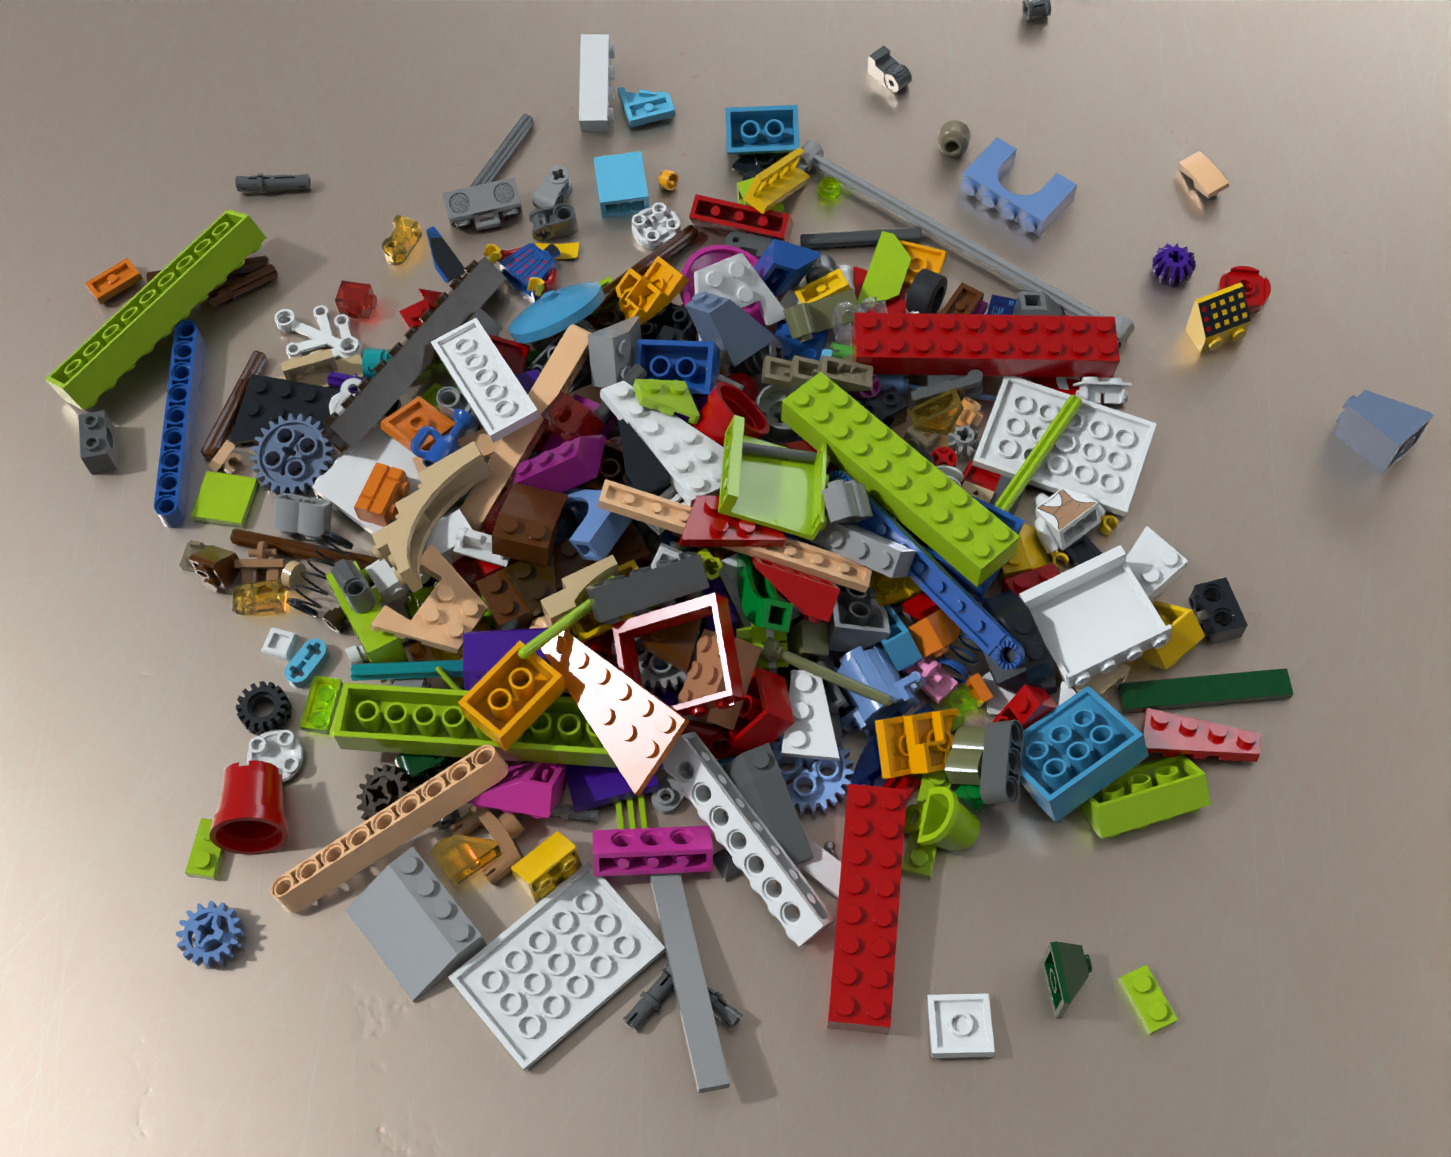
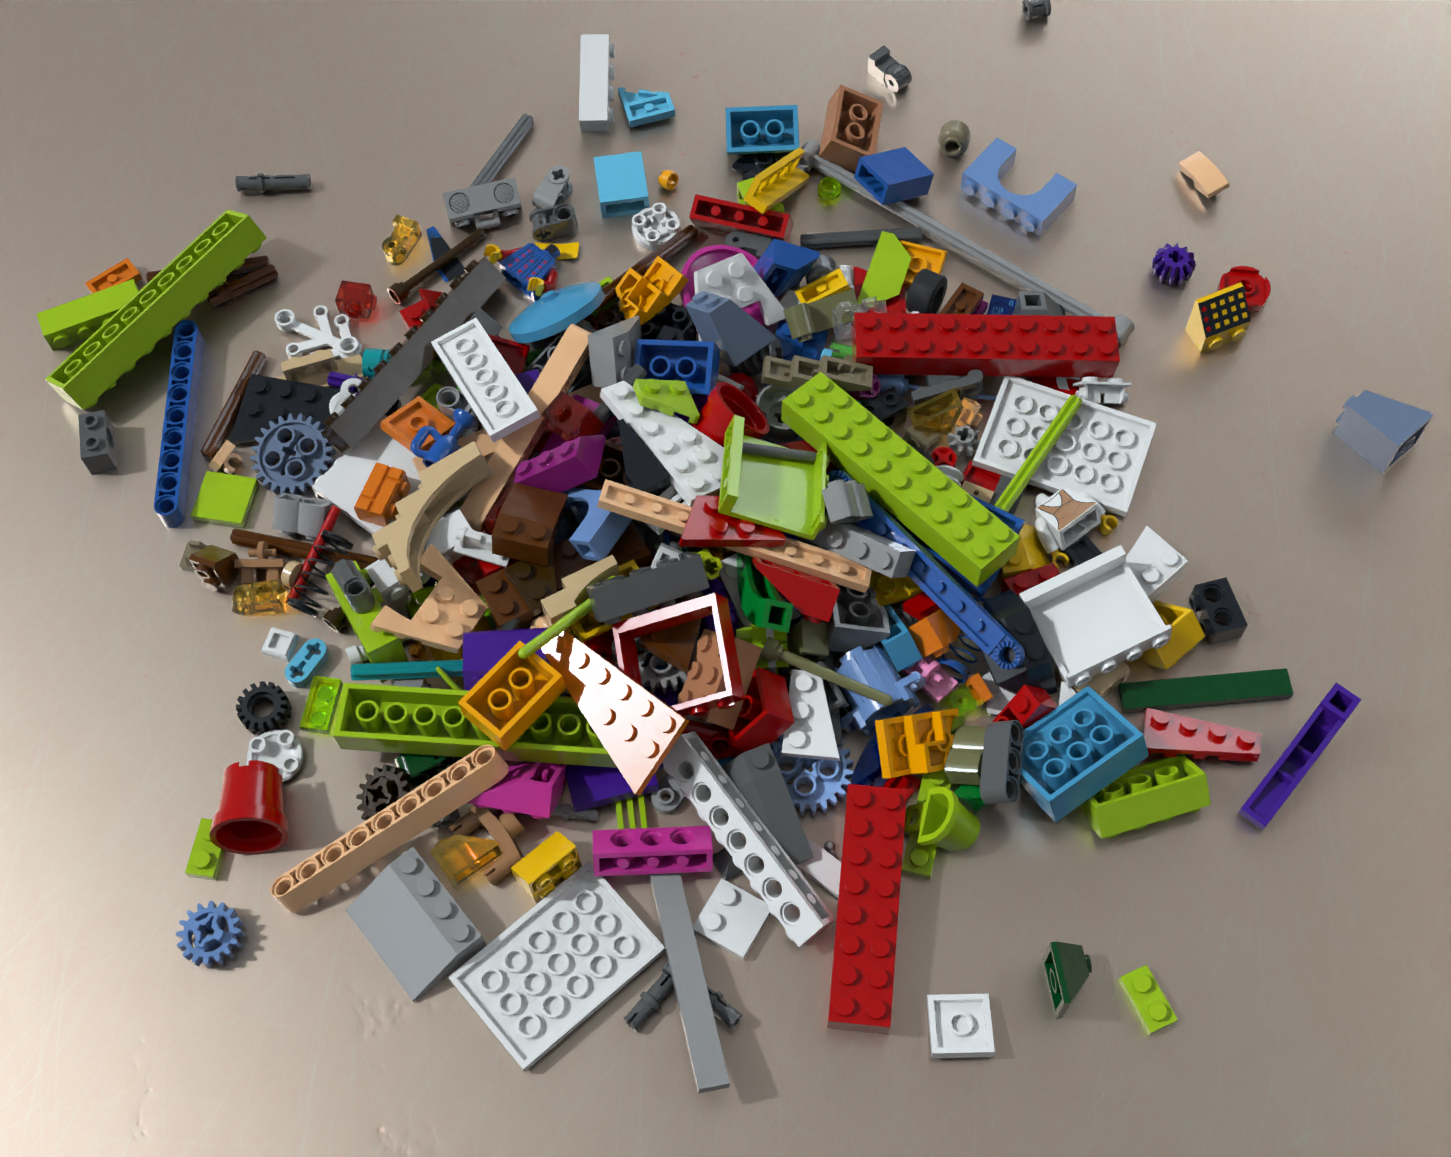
(83, 316): none -> lime brick
(328, 525): none -> red bar
(400, 291): none -> dark brown piece
(732, 919): none -> white plate
(850, 127): none -> nougat brick
(893, 176): none -> blue brick
(1299, 756): none -> dark purple arch

